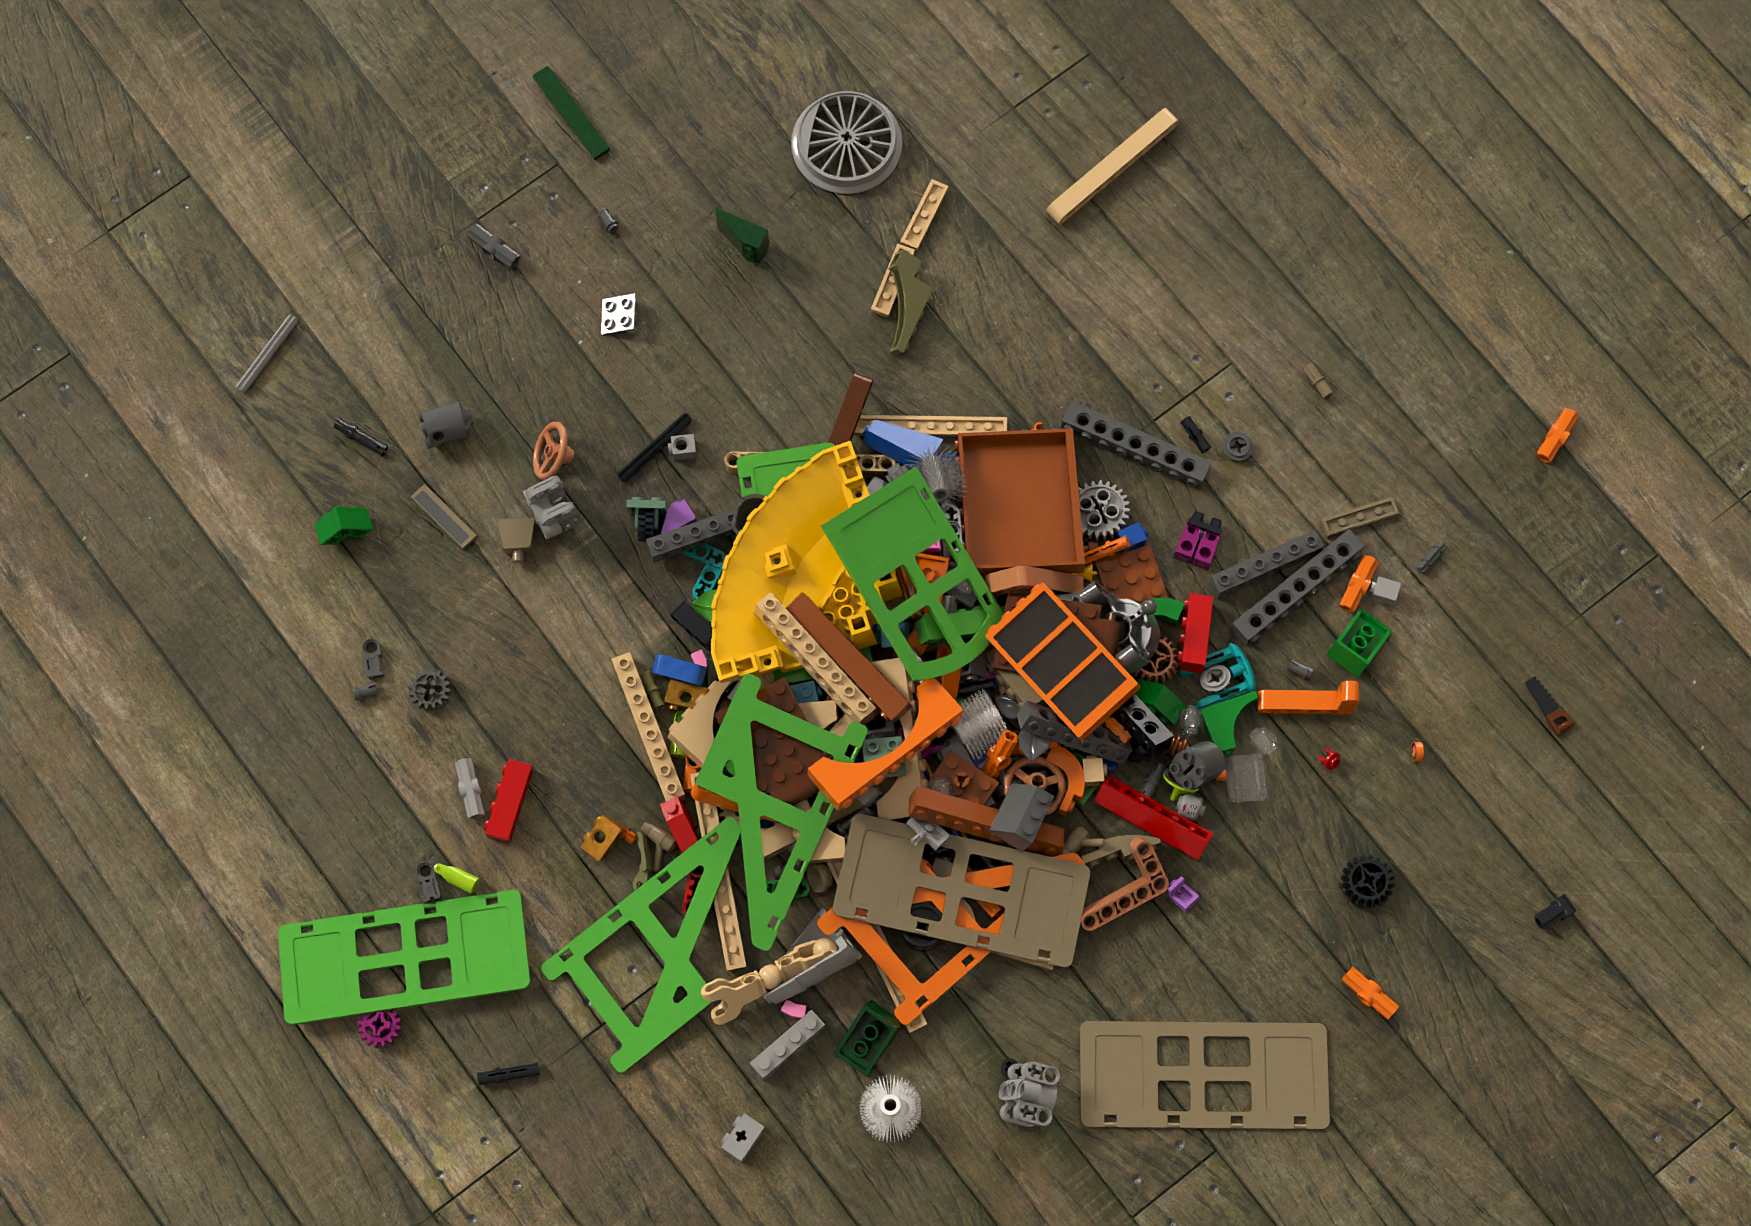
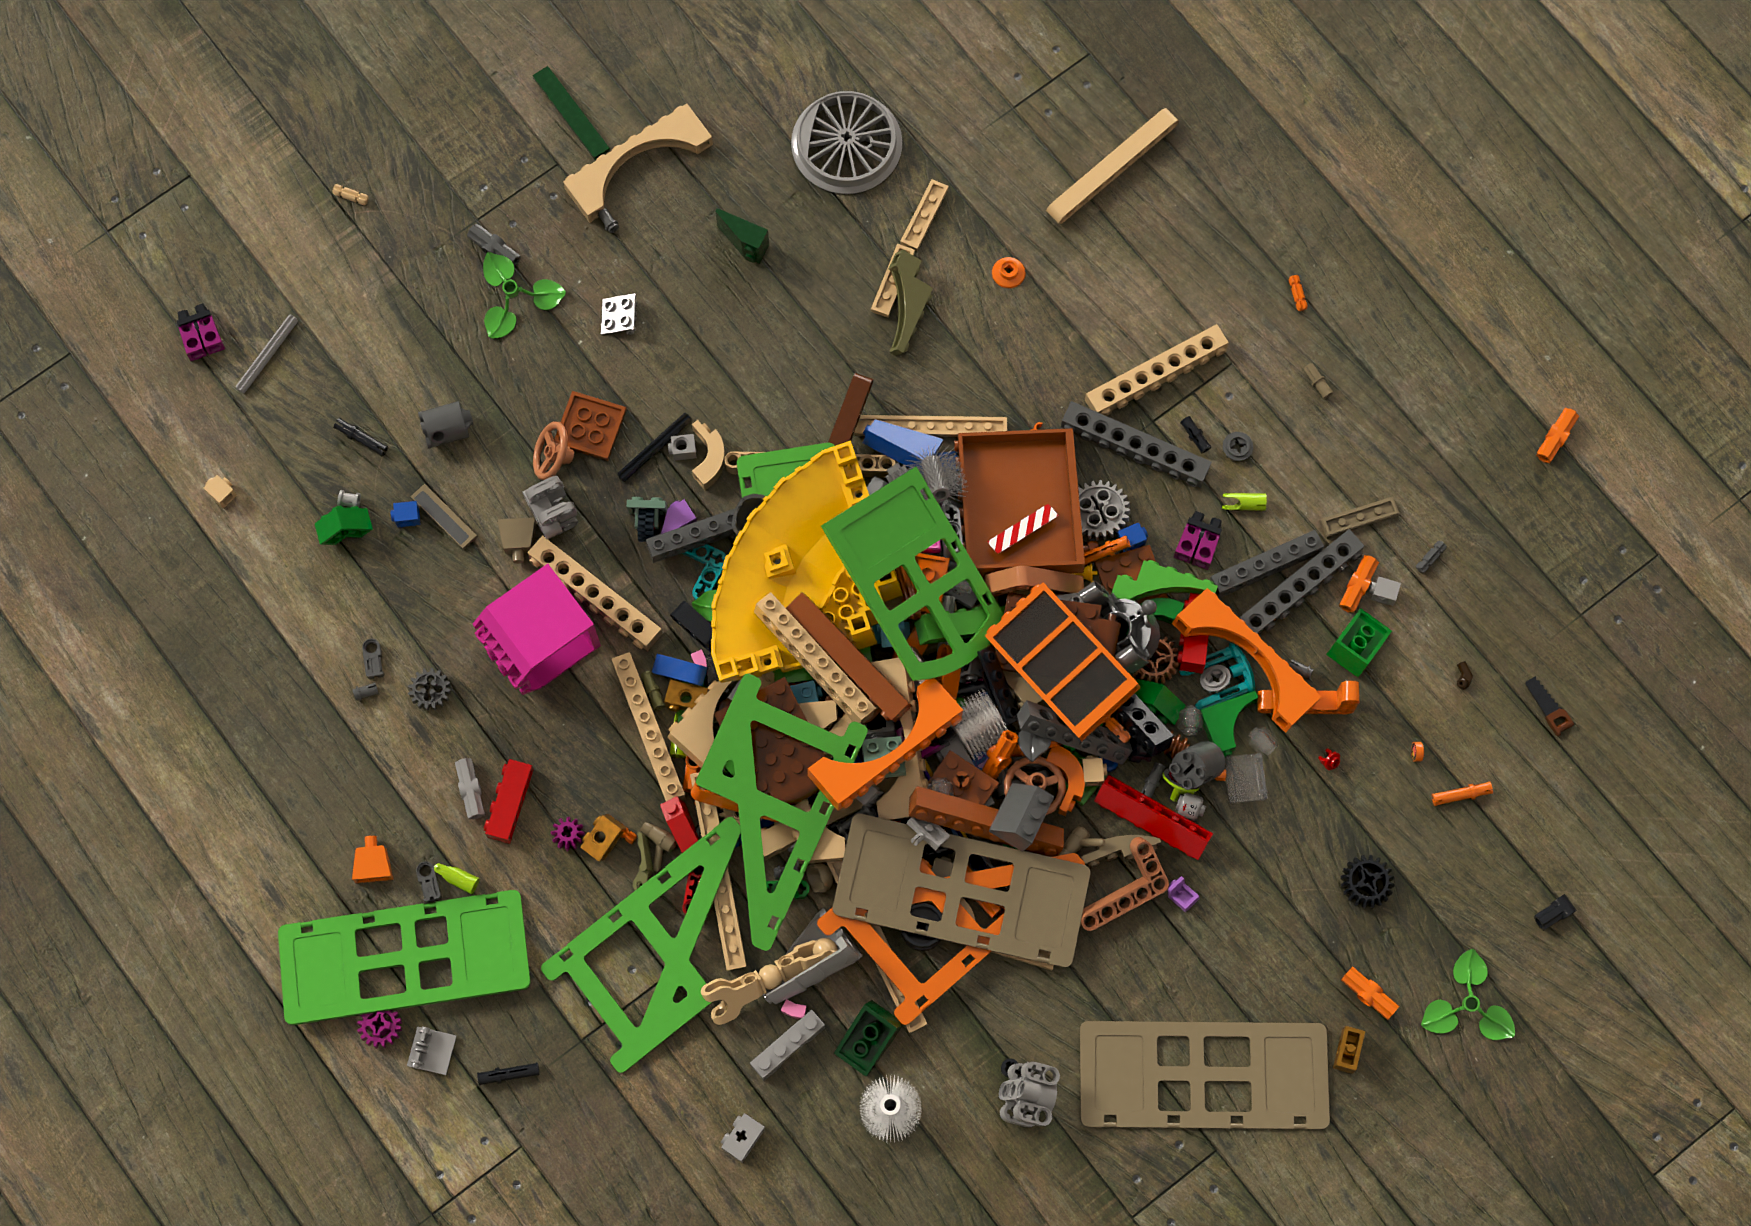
(199, 325): none -> magenta hips
(220, 490): none -> tan brick
(348, 499): none -> light grey bush
(350, 194): none -> tan axle
(371, 862): none -> orange torso
(406, 514): none -> blue brick
(431, 1050): none -> light grey hinge
(499, 269): none -> bright green plant
(536, 631): none -> dark pink container
(573, 828): none -> magenta gear
(591, 425): none -> dark orange plate
(645, 639): none -> tan brick
(678, 130): none -> tan arch
(711, 468): none -> tan arch
(997, 684): none -> black bracket
(1011, 279): none -> orange piece
(1022, 528): none -> sticker
(1158, 580): none -> bright green arch
(1212, 336): none -> tan brick
(1247, 501): none -> lime piece
(1290, 691): none -> orange arch
(1298, 293): none -> orange axle
(1349, 1049): none -> pearl gold brick
(1441, 1018): none -> bright green plant
(1466, 676): none -> dark brown arm
(1471, 791): none -> orange pin

